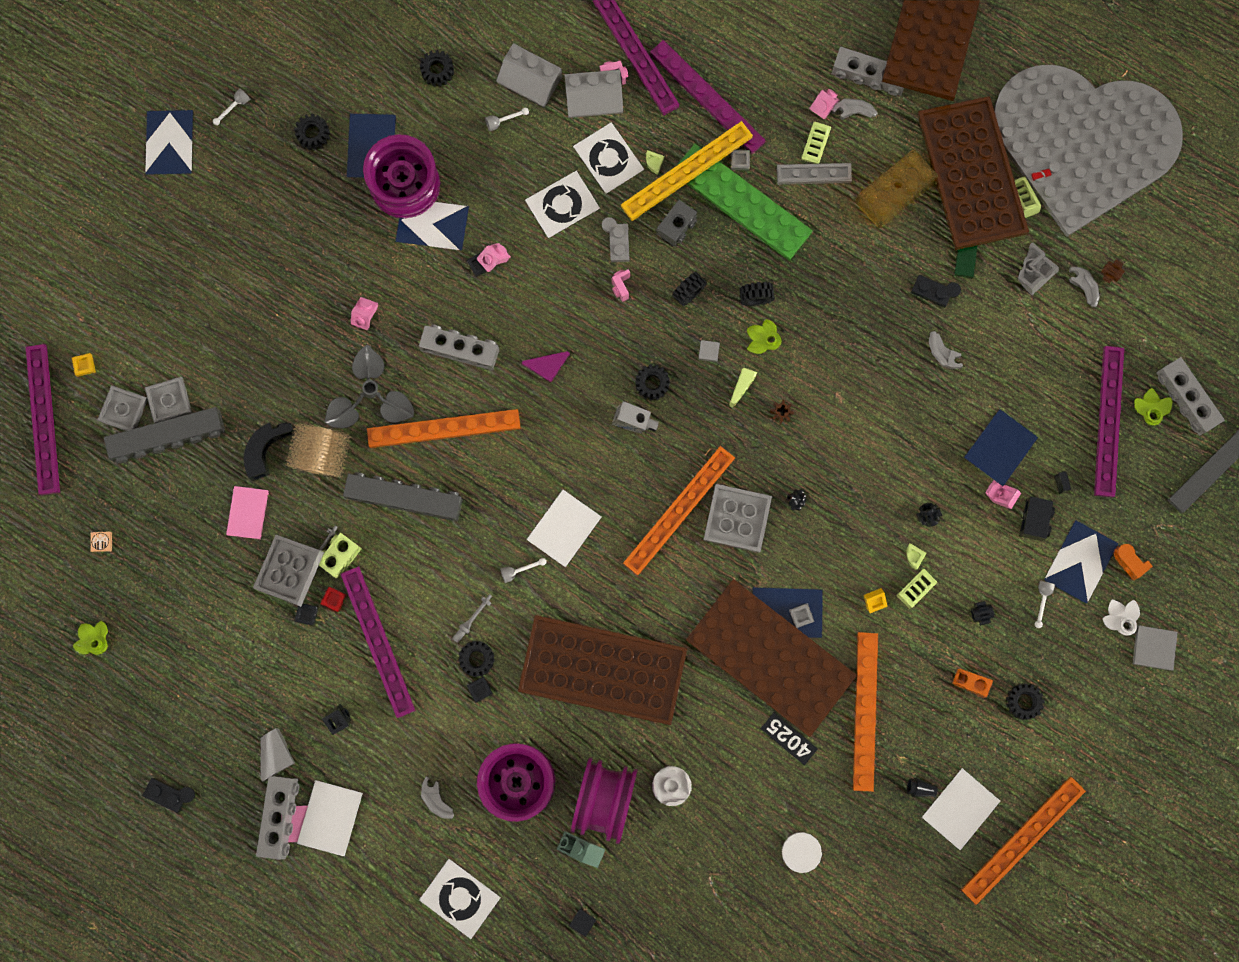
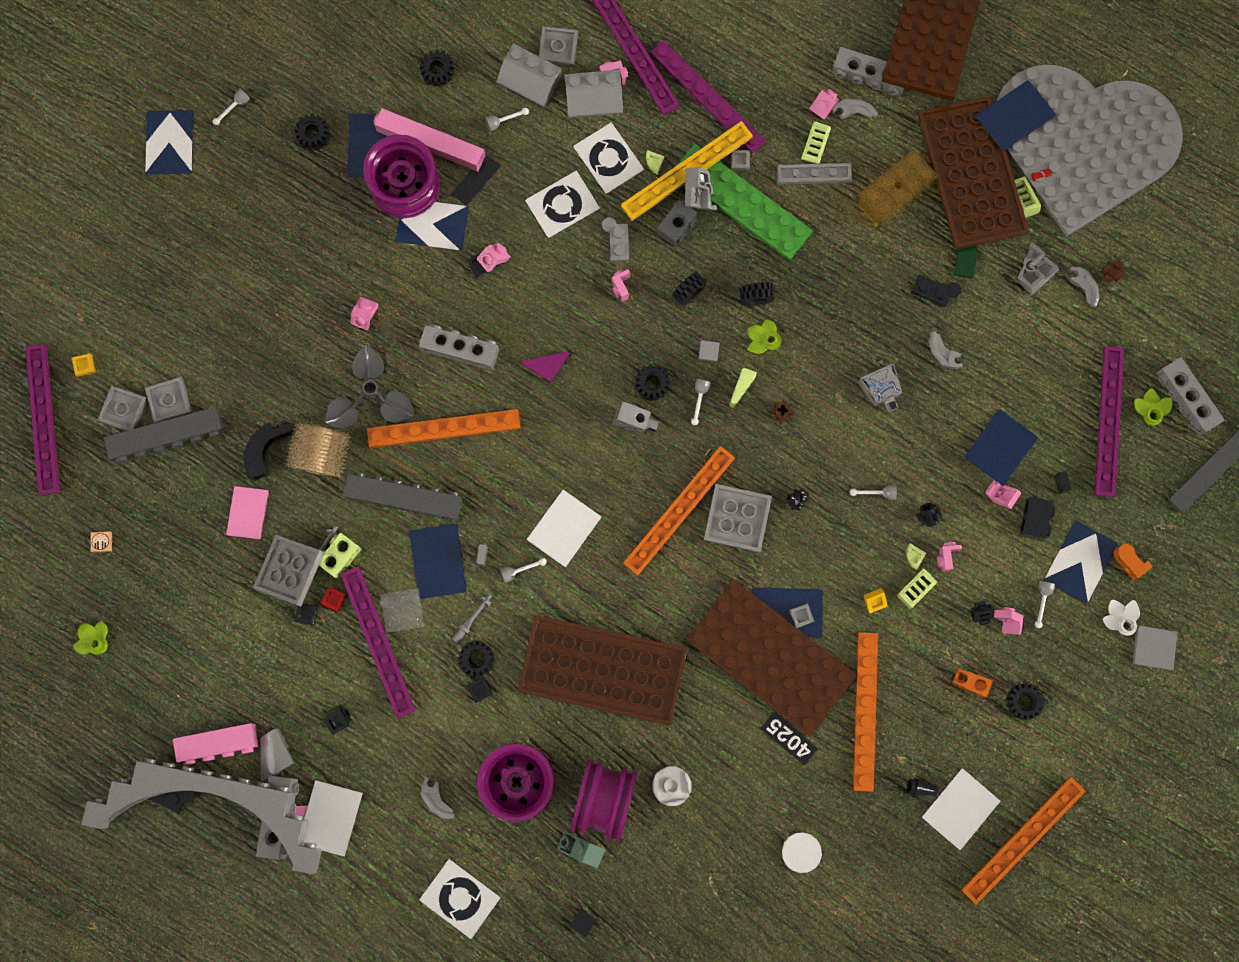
(215, 743): none -> bright pink brick
(267, 803): none -> light grey arch
(402, 610): none -> clear hinge
(436, 141): none -> bright pink brick
(437, 561): none -> dark blue sticker
(475, 181): none -> black sticker
(482, 555): none -> light grey tile
(558, 45): none -> light grey tile
(698, 189): none -> light grey slope
(701, 387): none -> hinge
(882, 387): none -> light grey torso
(889, 492): none -> hinge
(945, 558): none -> bright pink bracket
(1011, 620): none -> bright pink bracket
(1015, 115): none -> dark blue sticker

